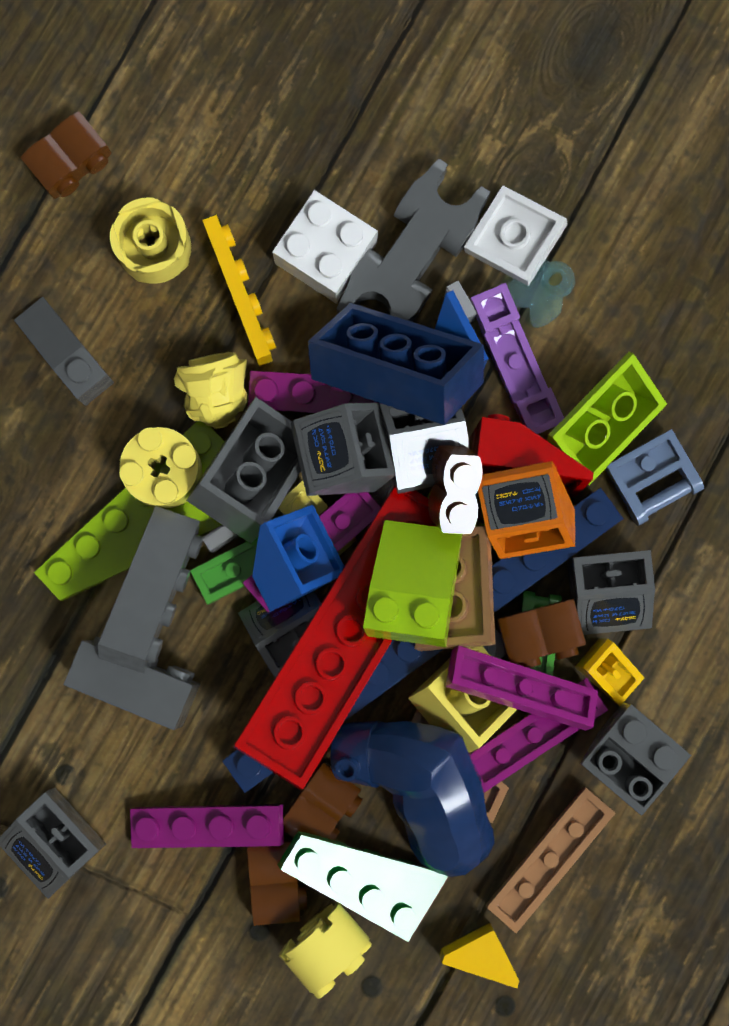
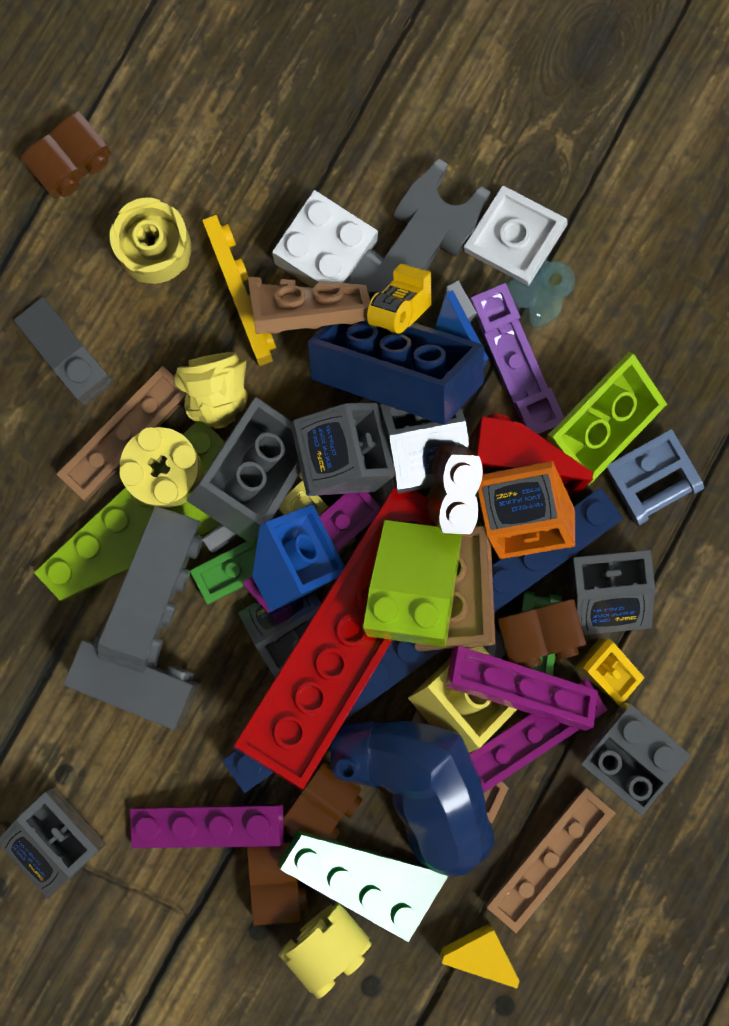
(102, 453): none -> medium nougat plate
(296, 307): none -> medium nougat wing
(297, 392): magenta plate -> none
(401, 300): none -> yellow leg

